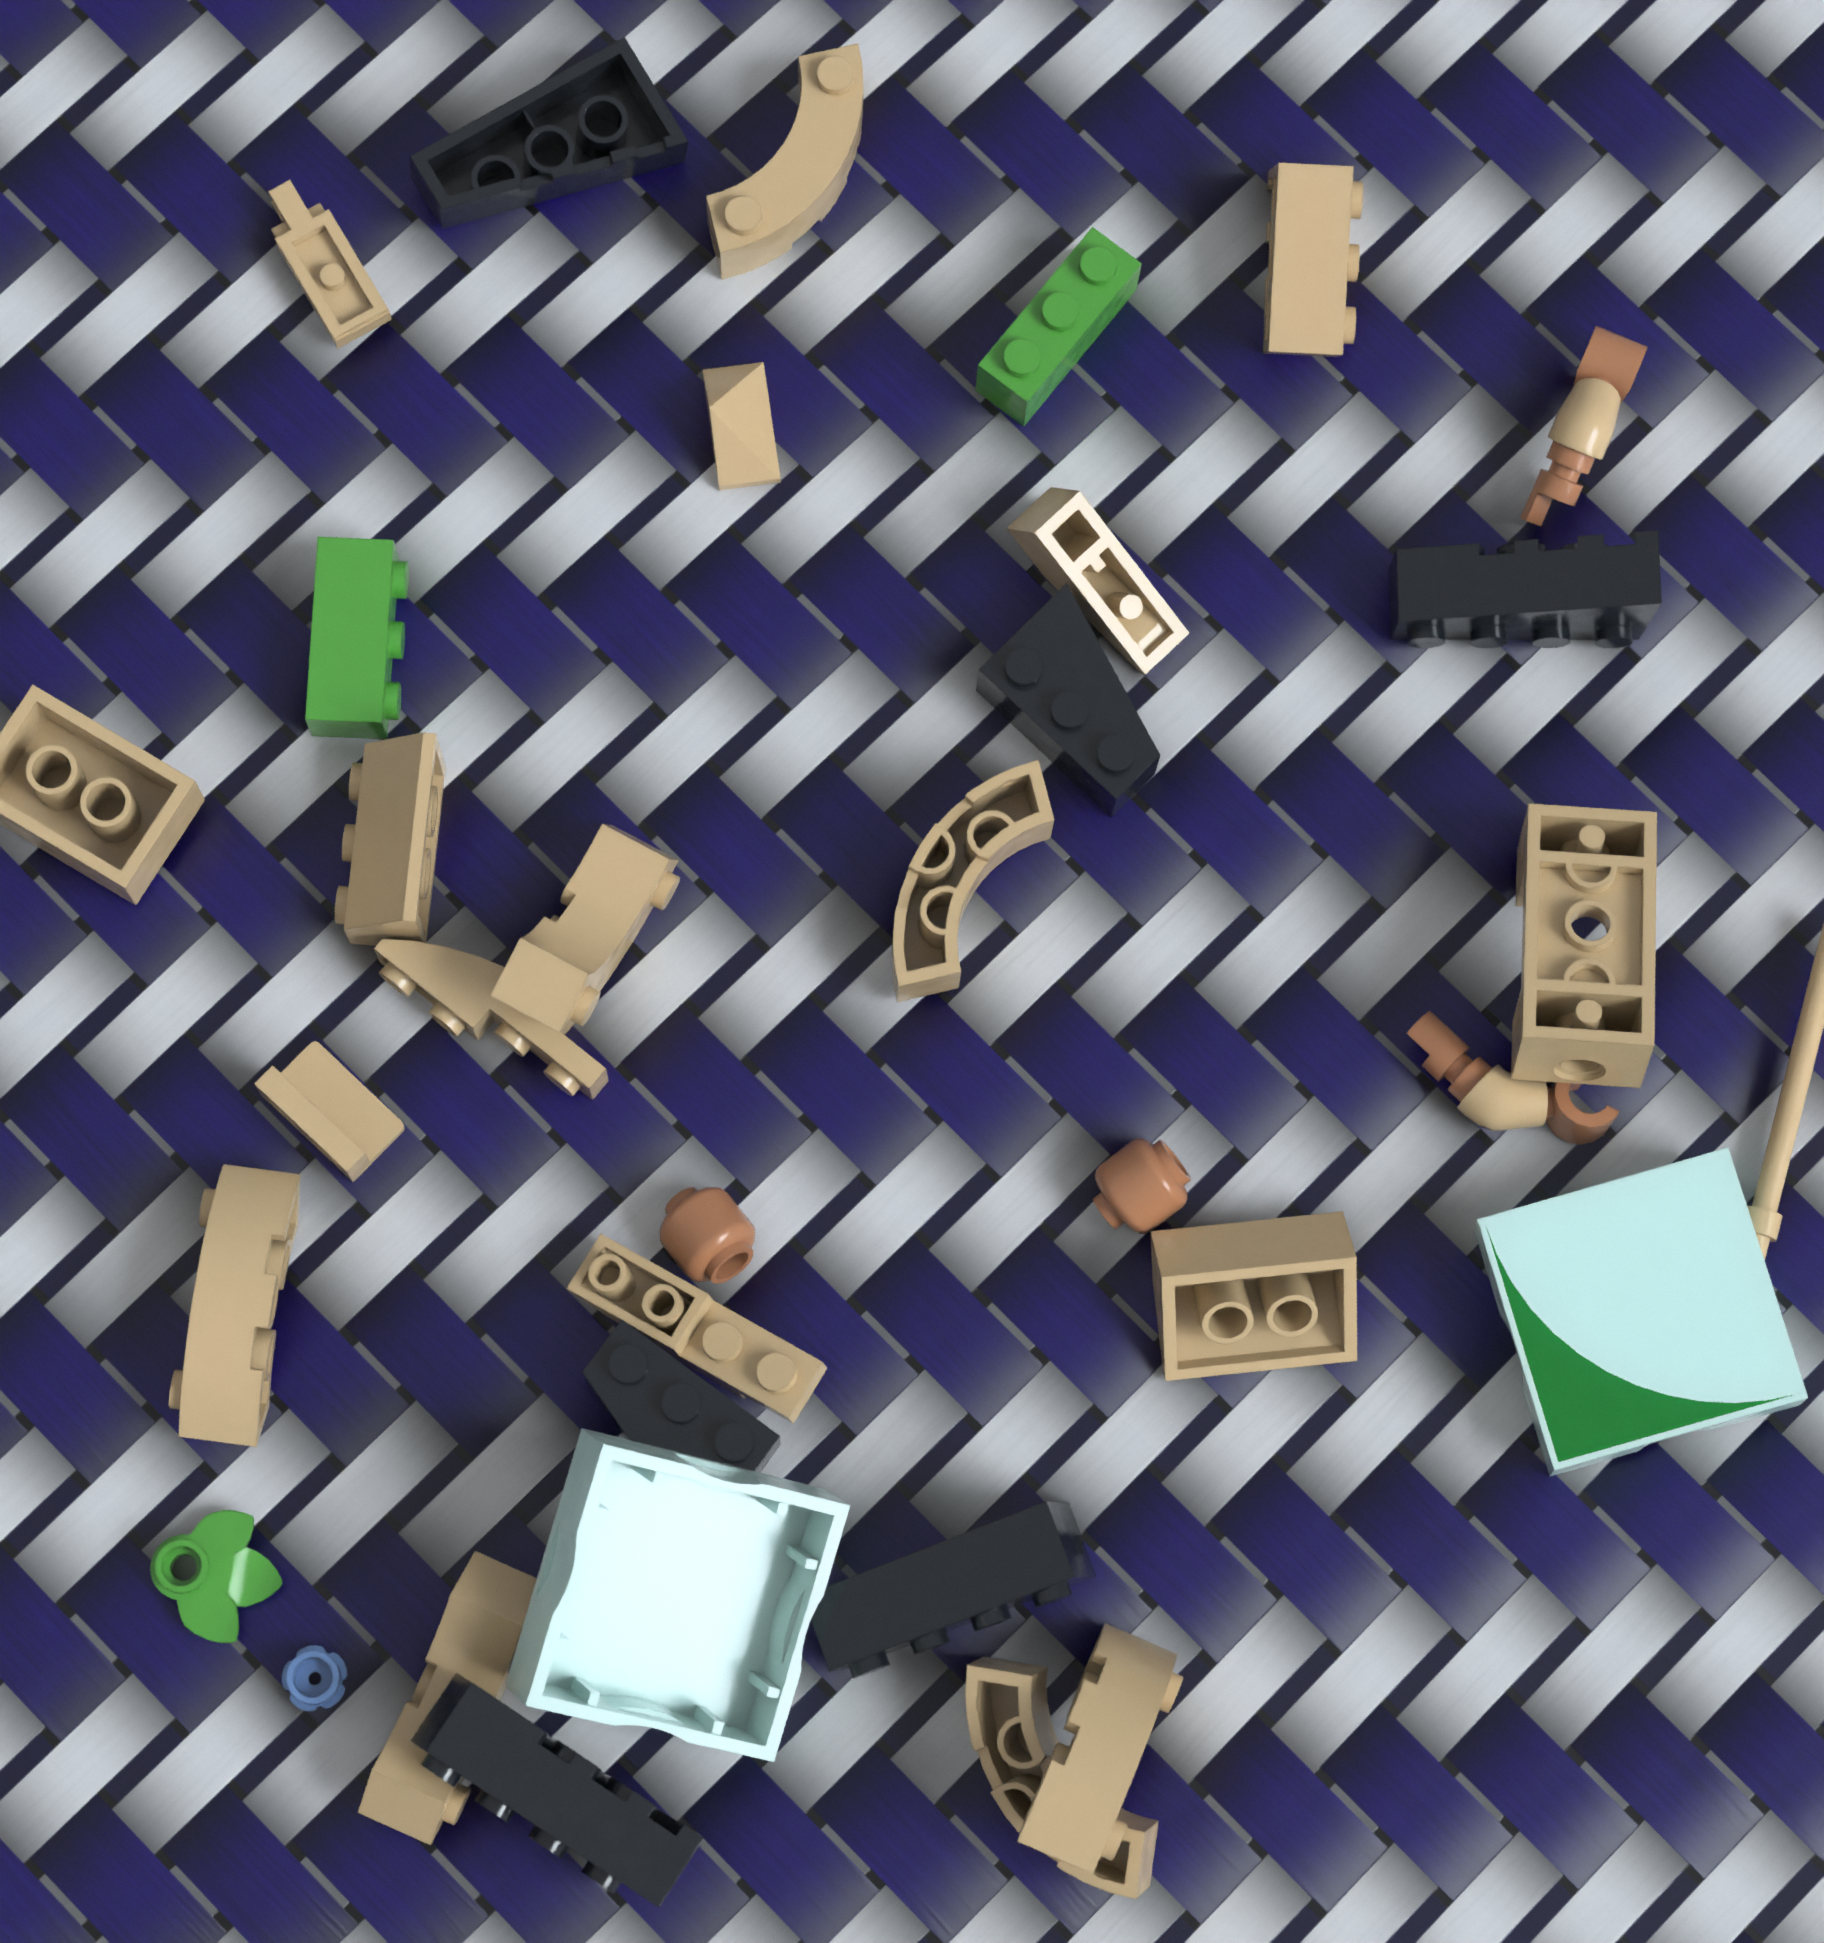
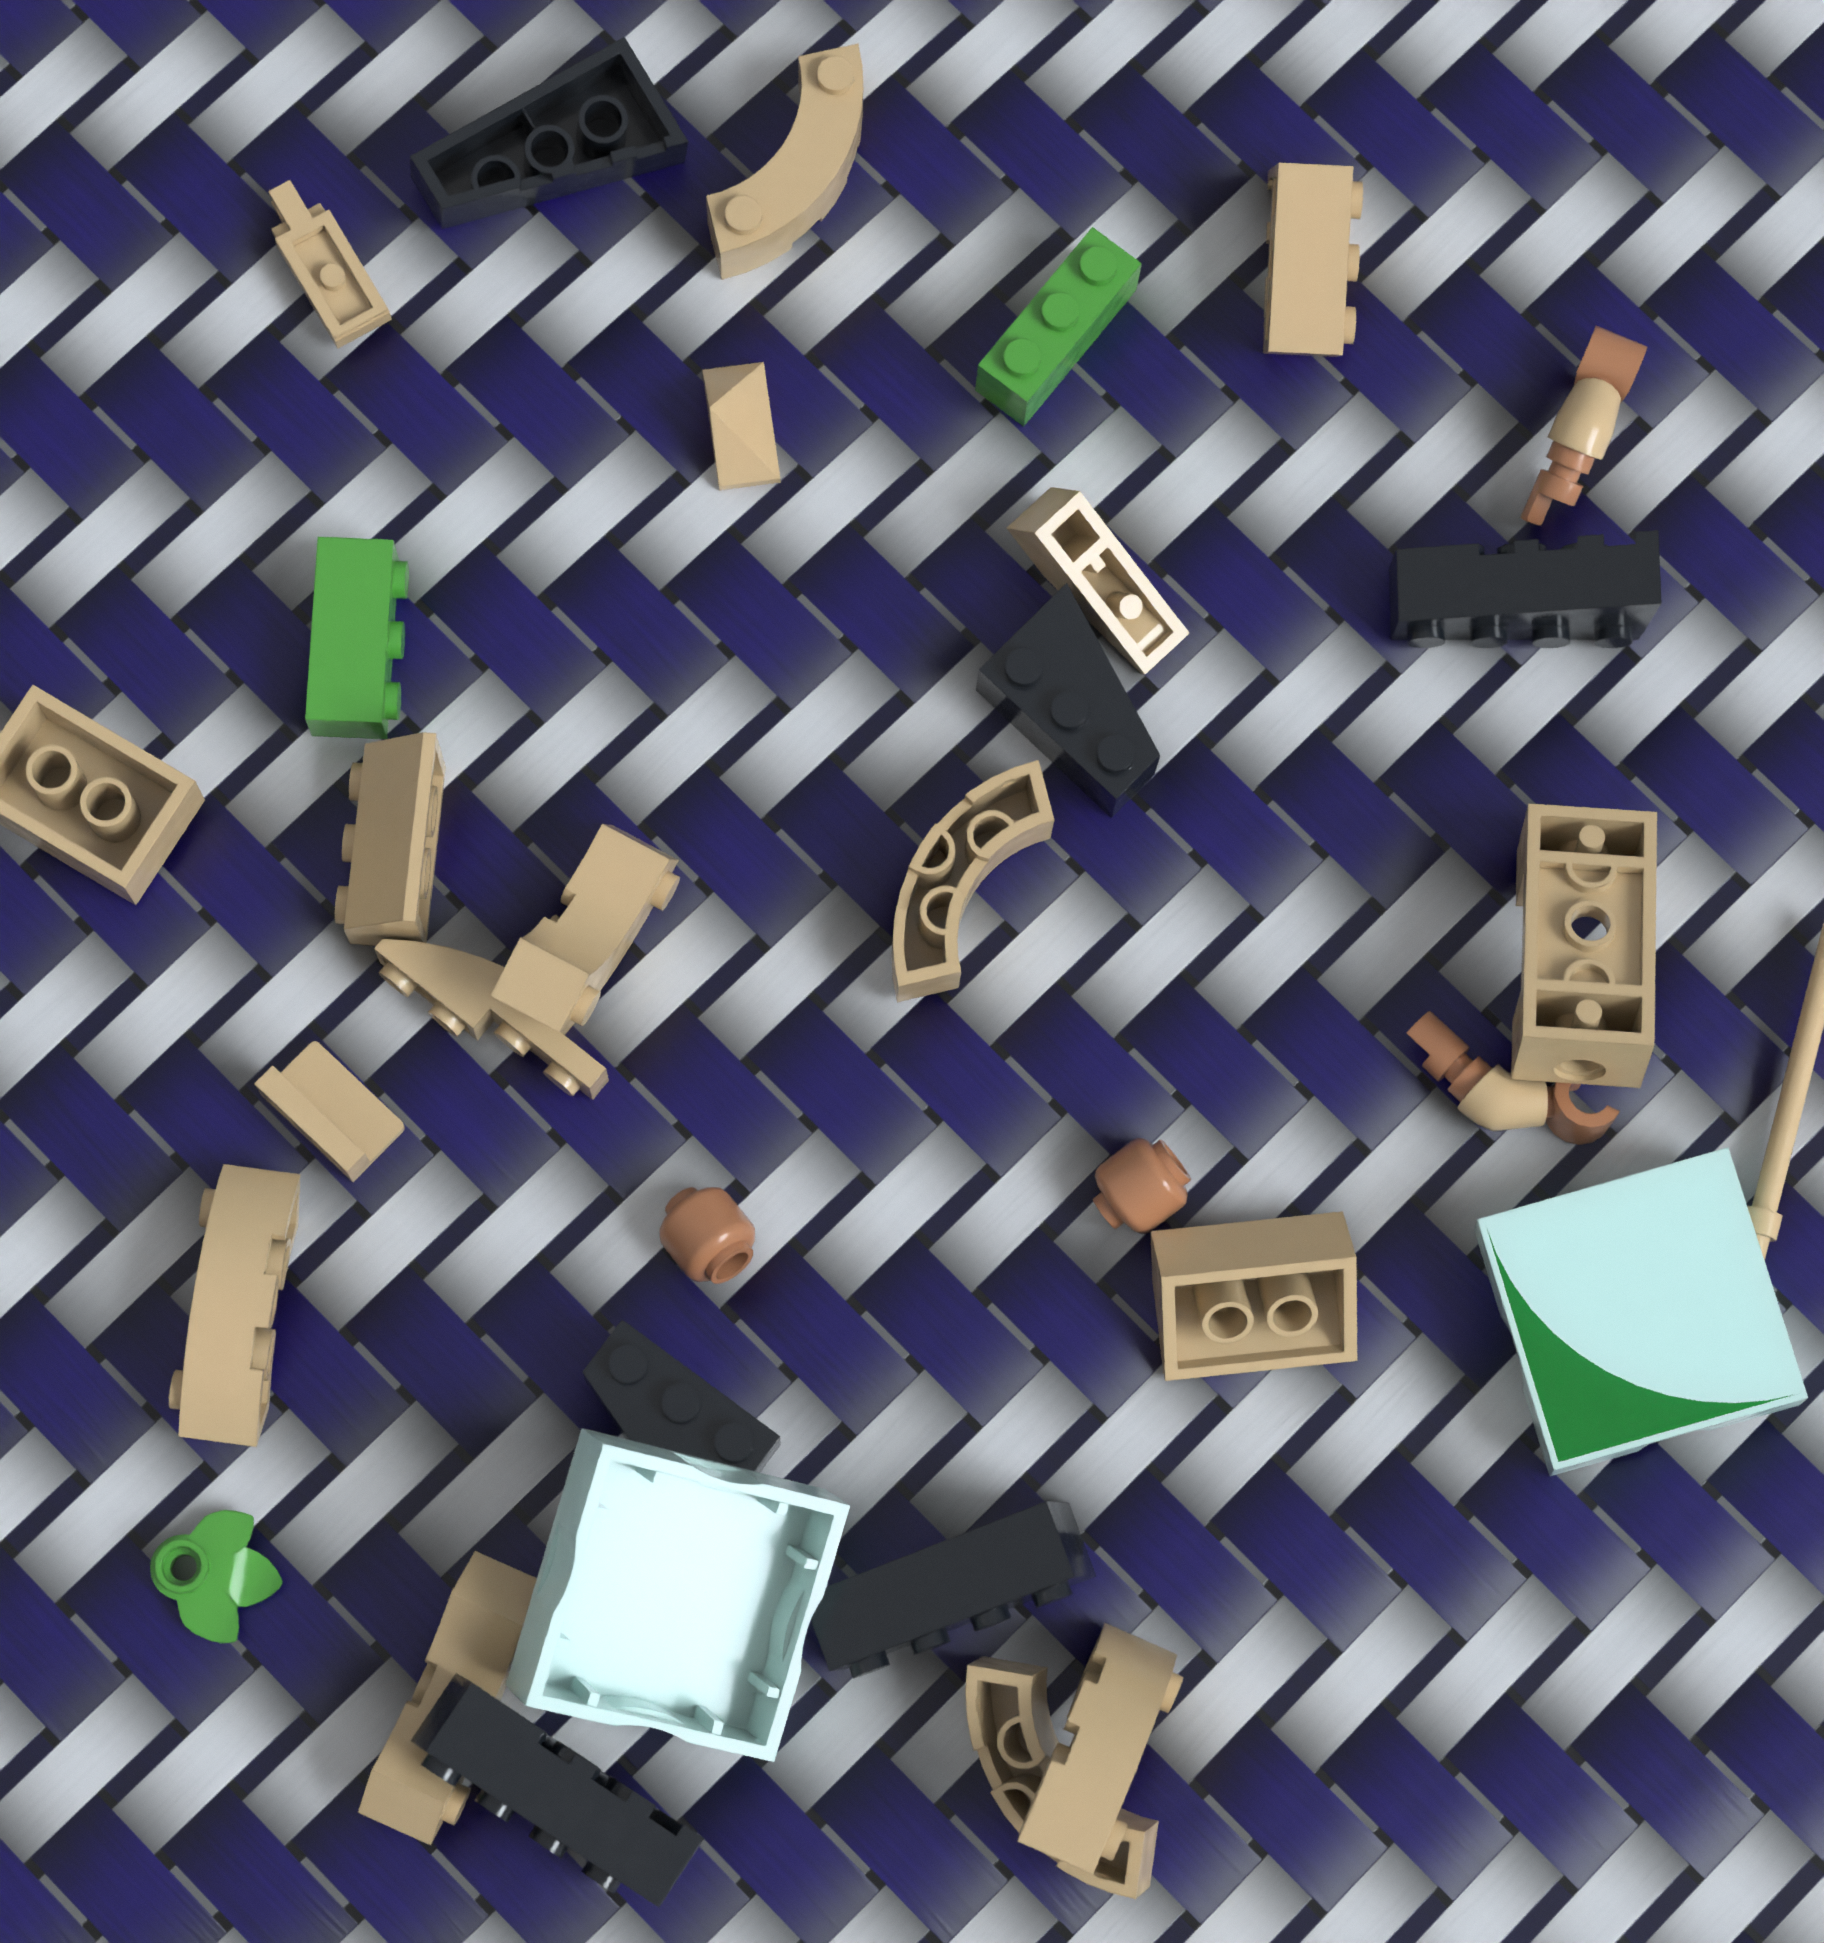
(296, 1678): medium blue plate -> none
(697, 1329): tan slope -> none

